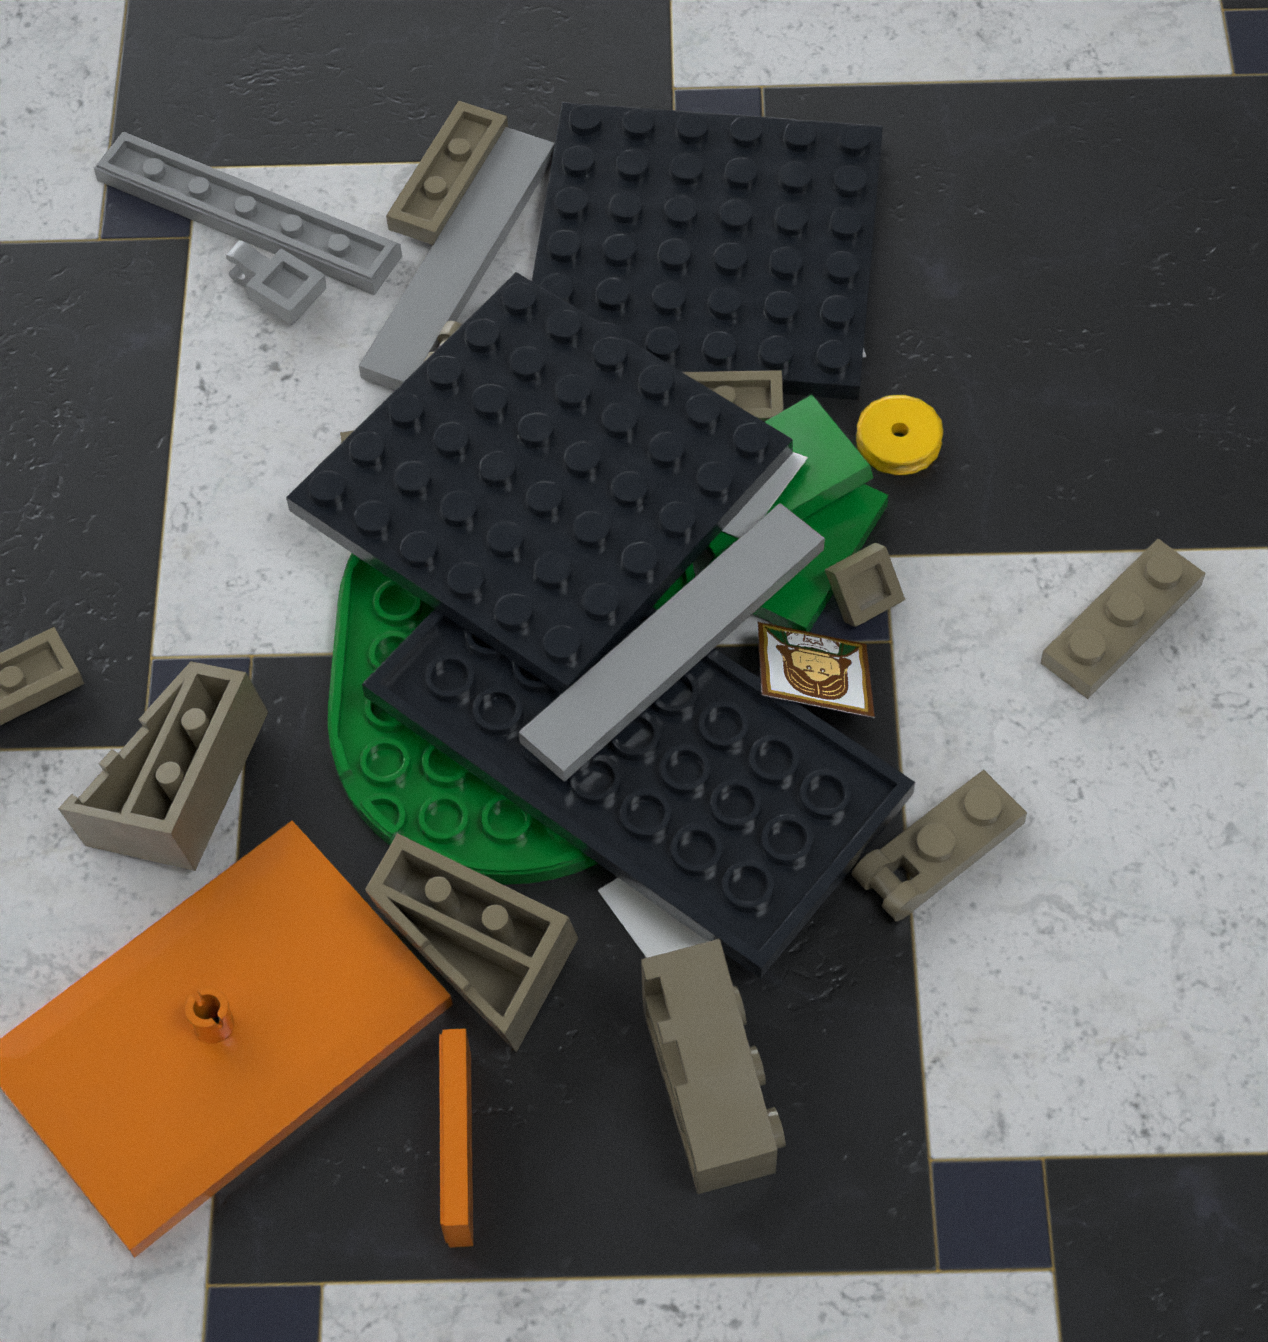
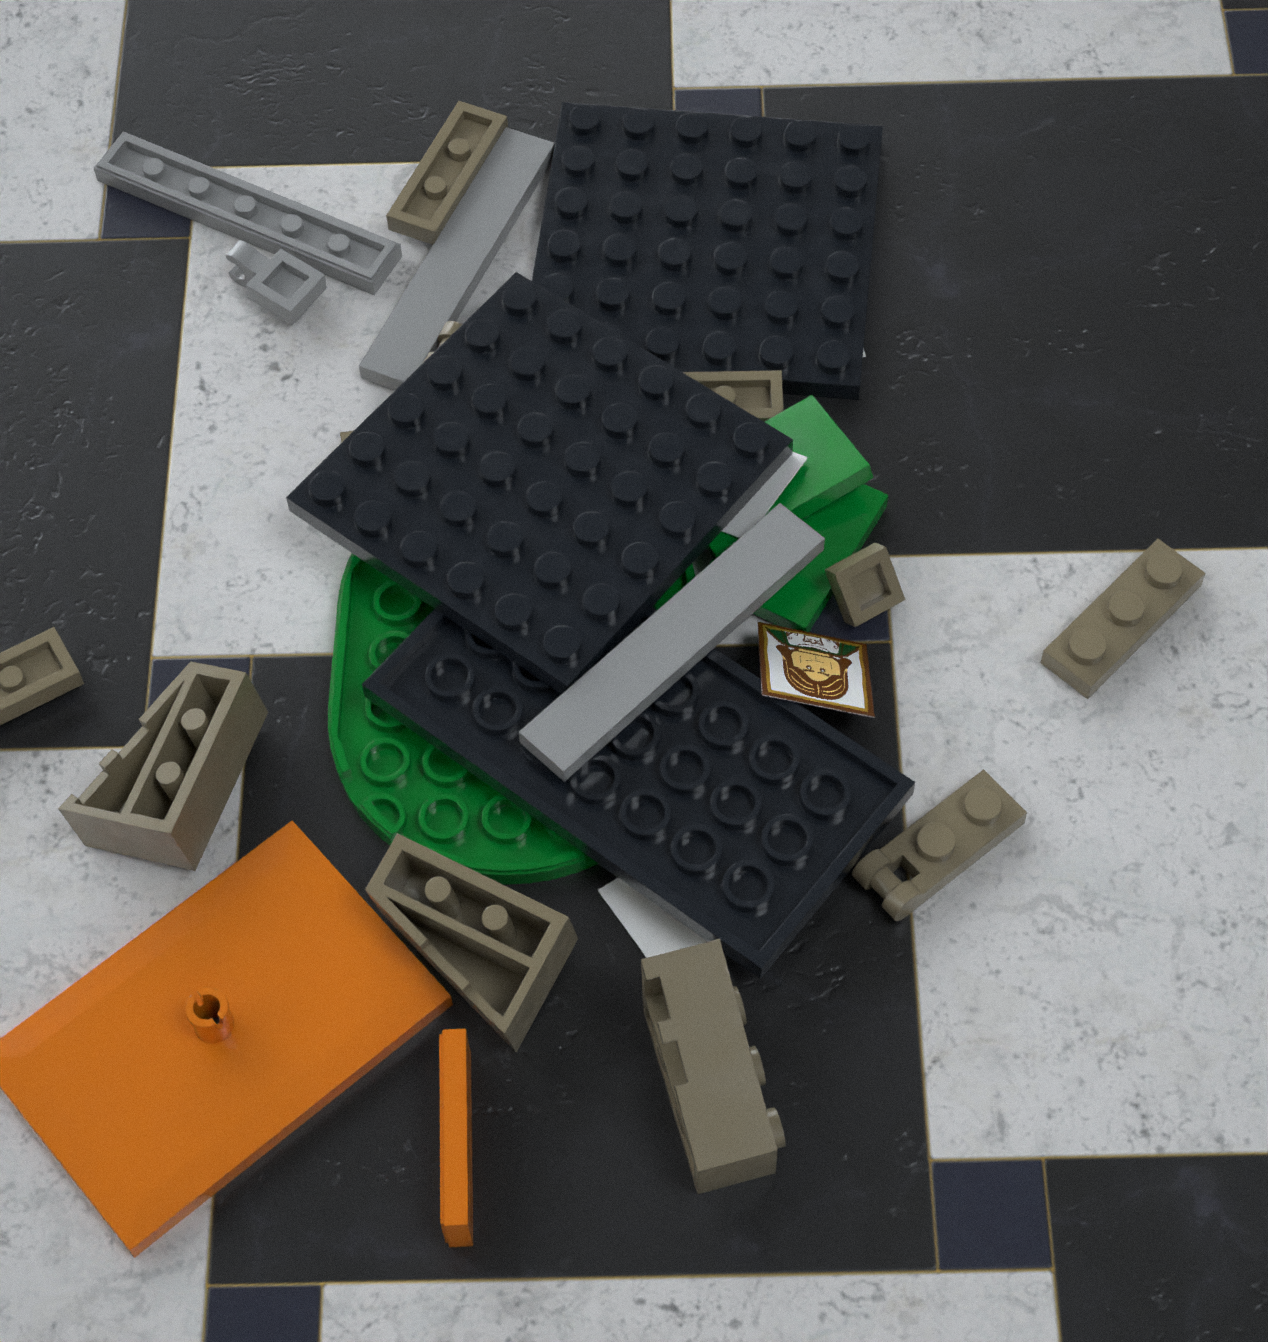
(899, 415): yellow piece -> none

